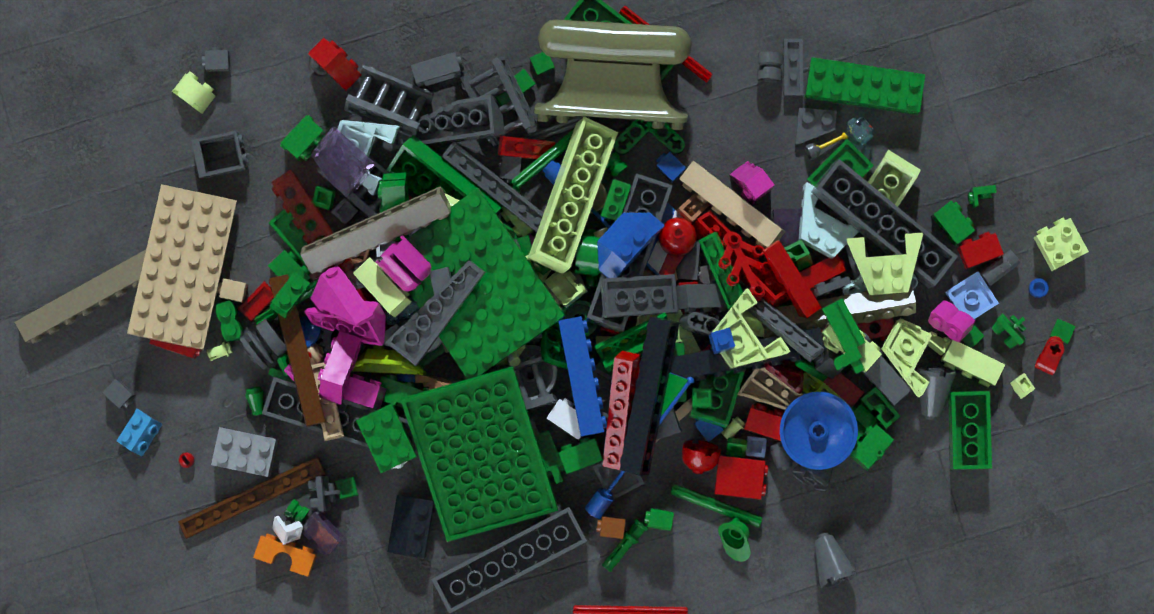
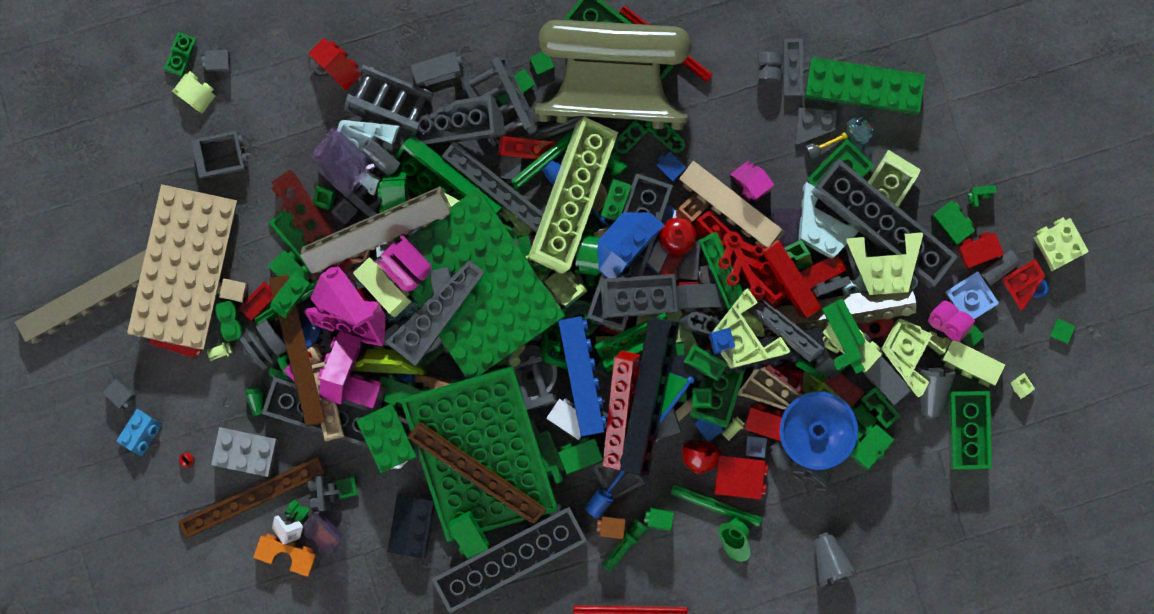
(180, 54): none -> green slope
(303, 139): green brick -> none
(379, 156): none -> dark grey axle
(468, 535): none -> green brick
(476, 472): none -> reddish brown tile
(705, 362): none -> green tile
(736, 448): green plate -> none
(1015, 336): green hips -> none
(1024, 282): none -> red wing
(1048, 358): red piece -> none

